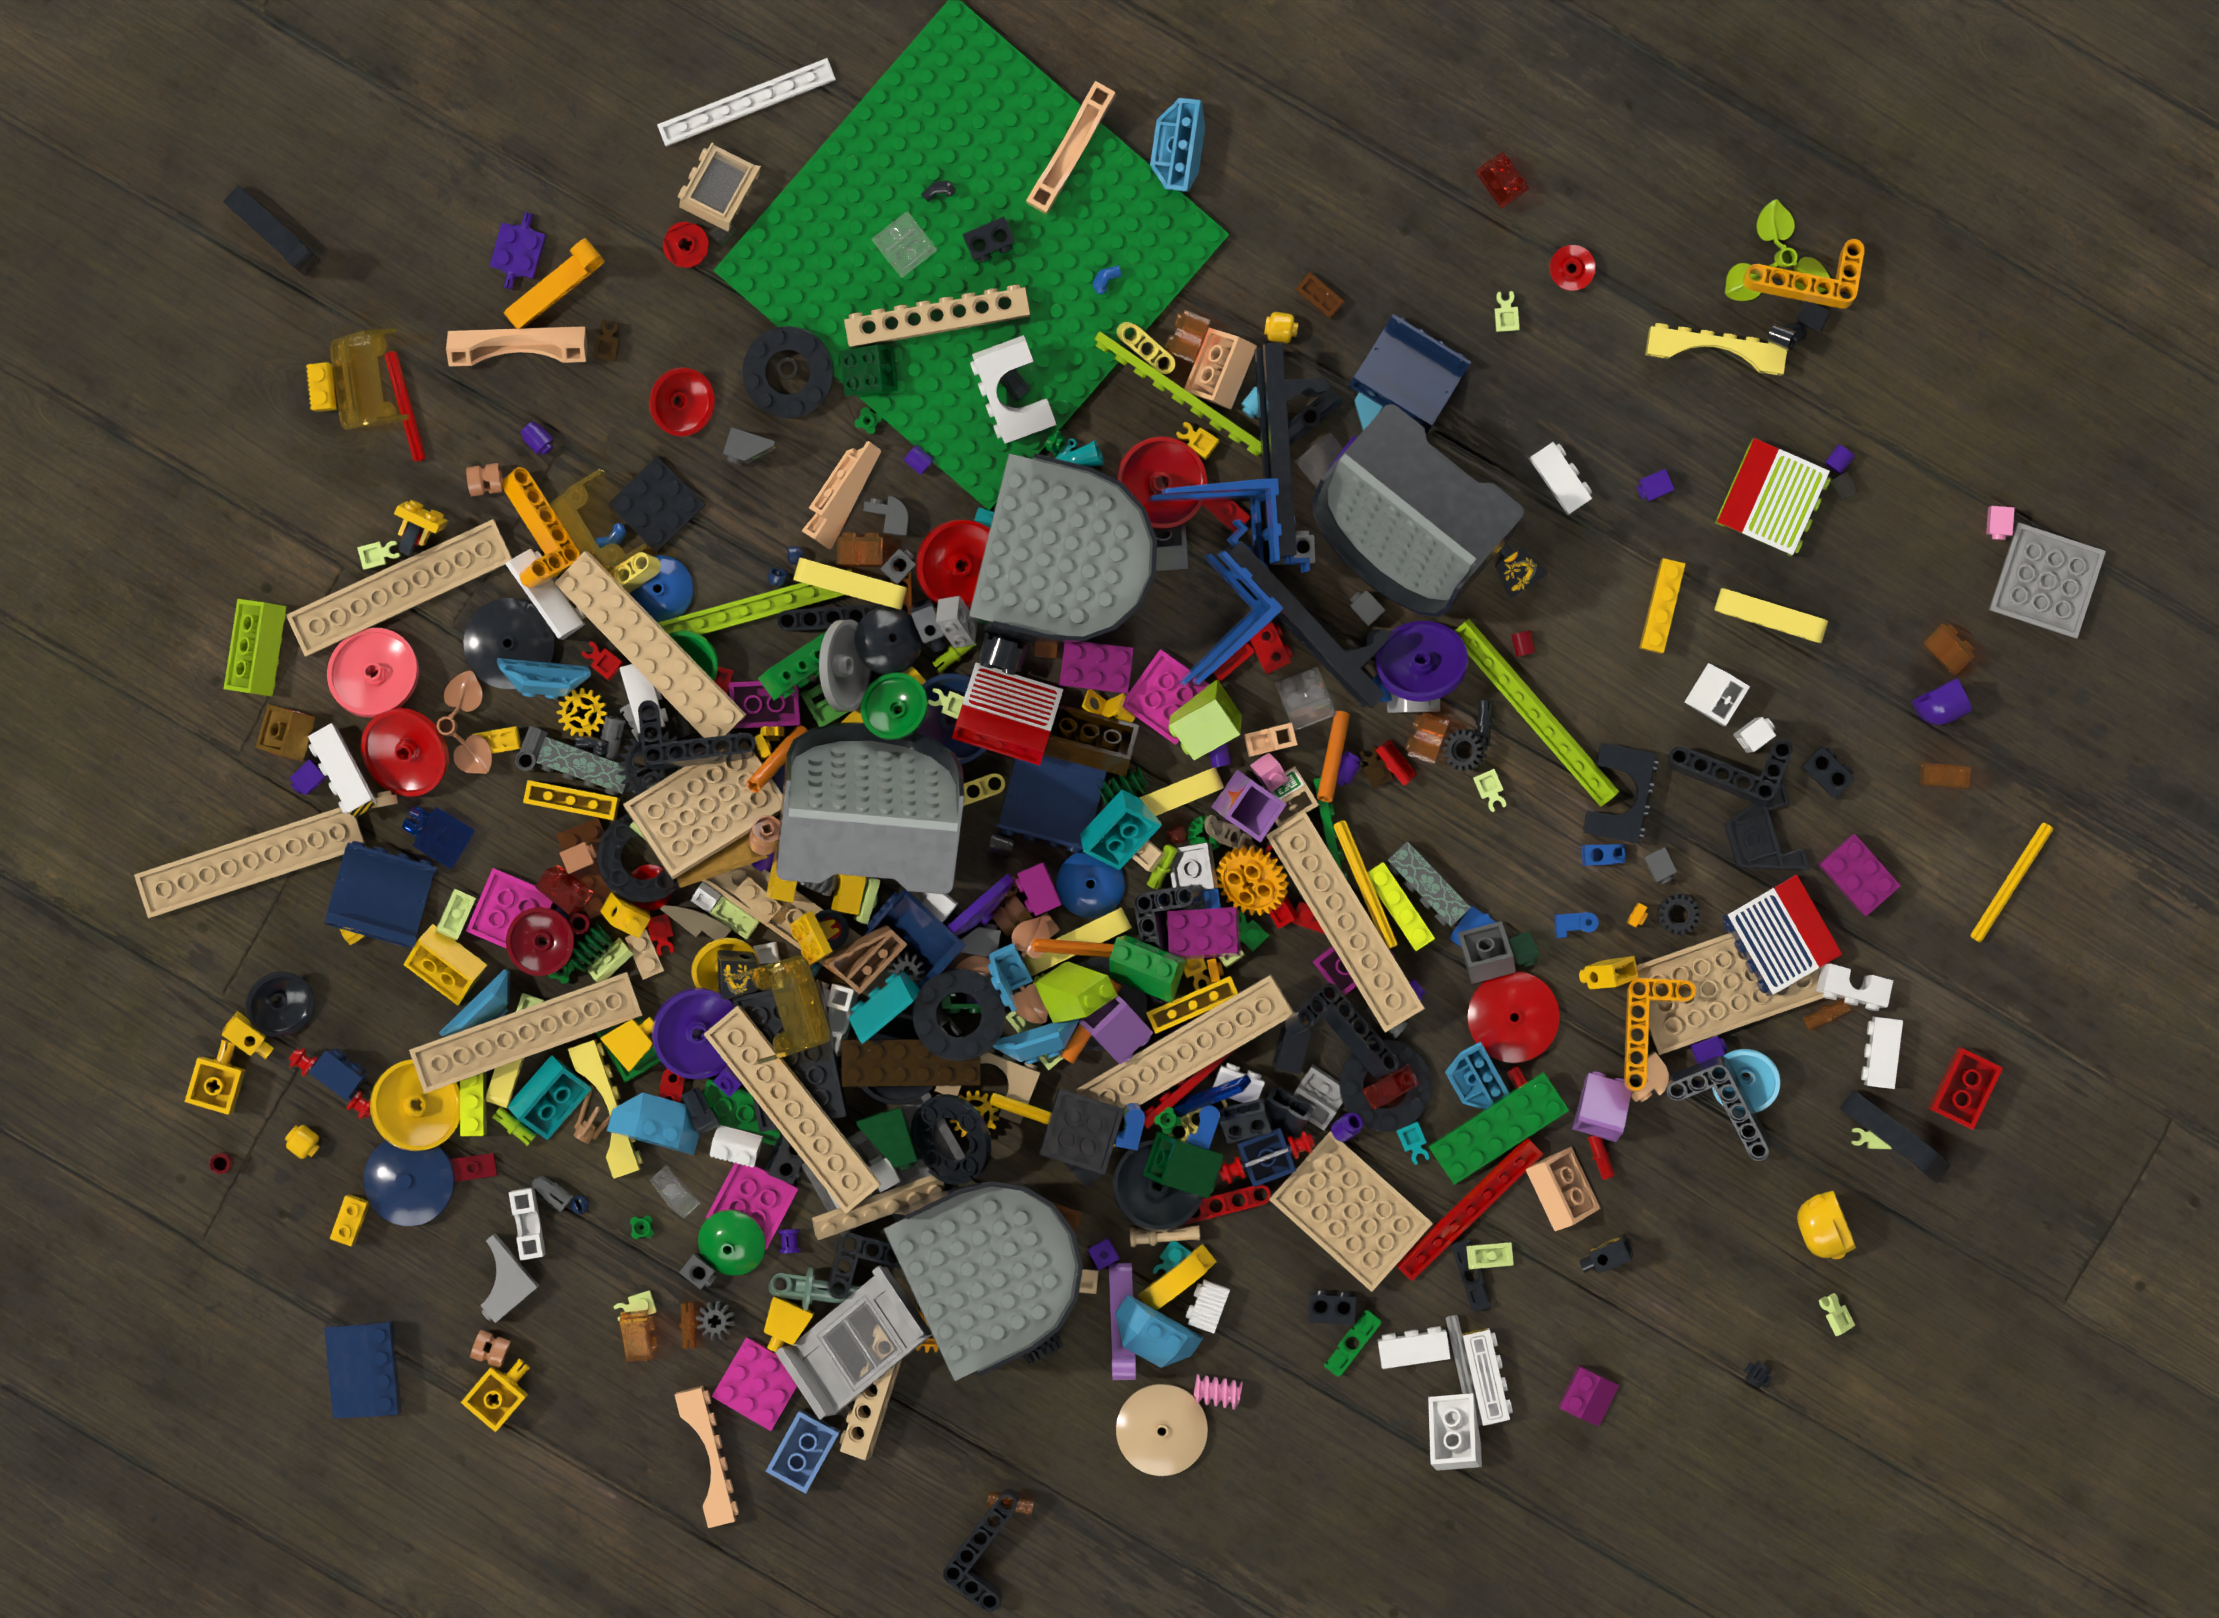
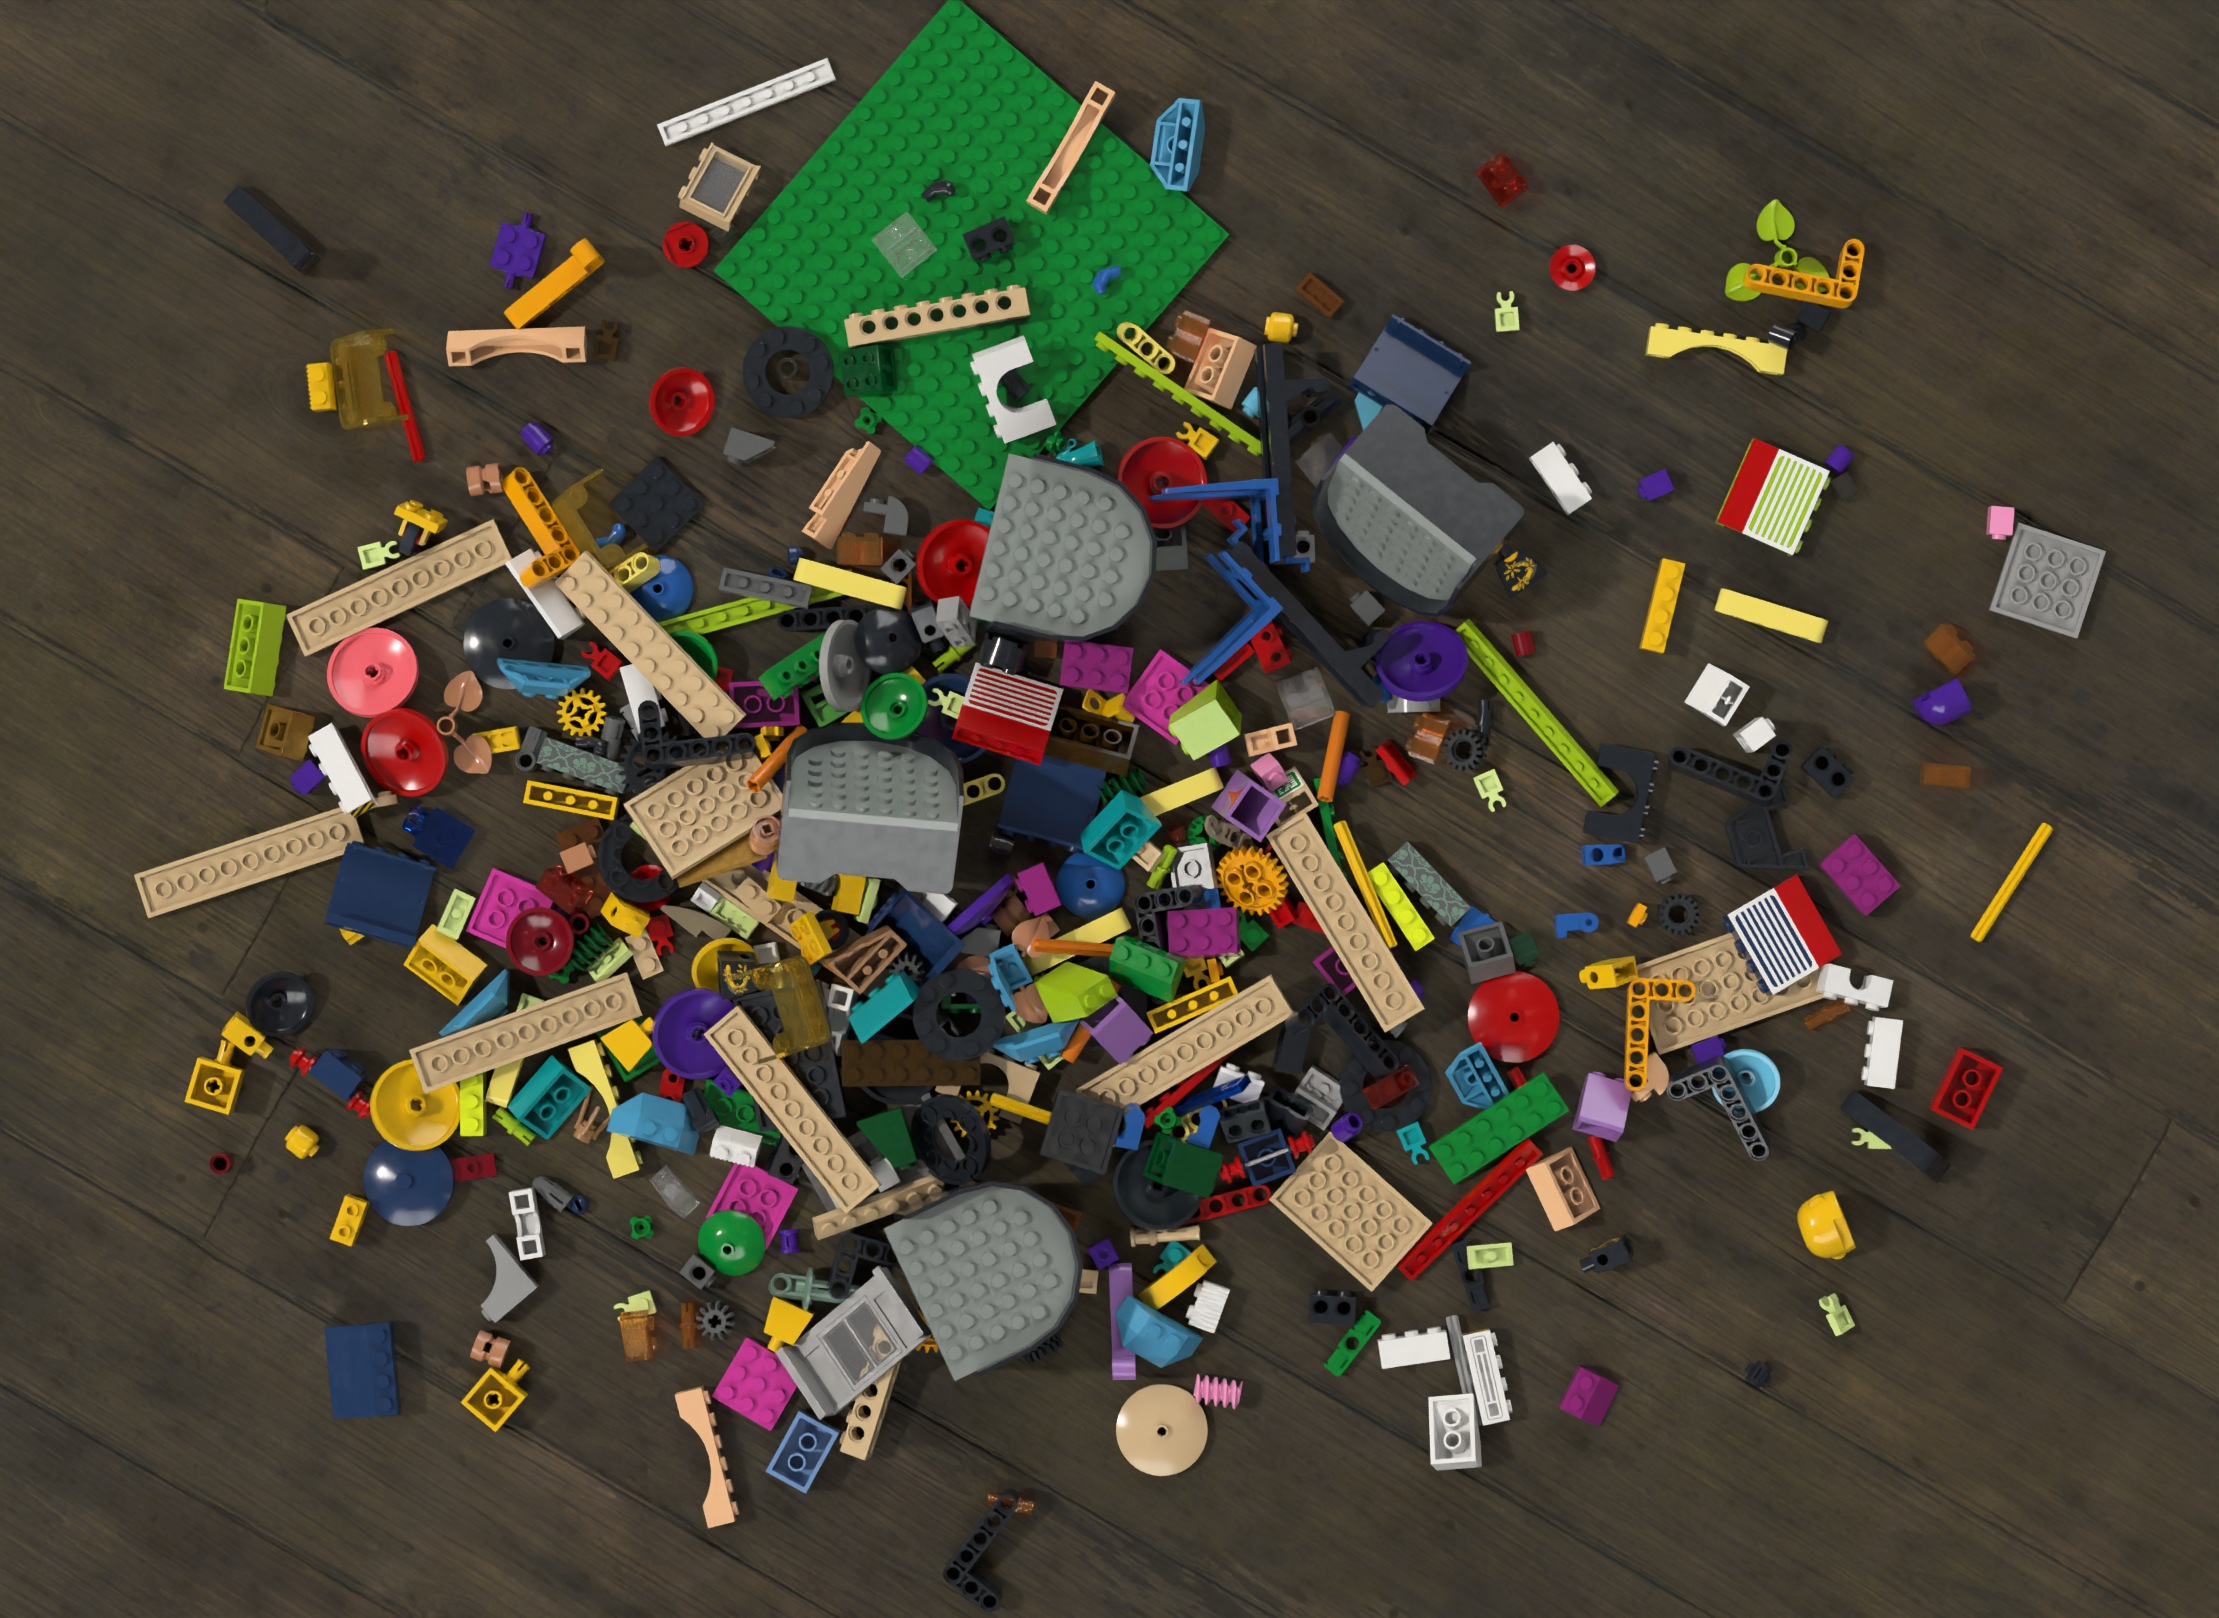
(765, 588): none -> dark grey plate

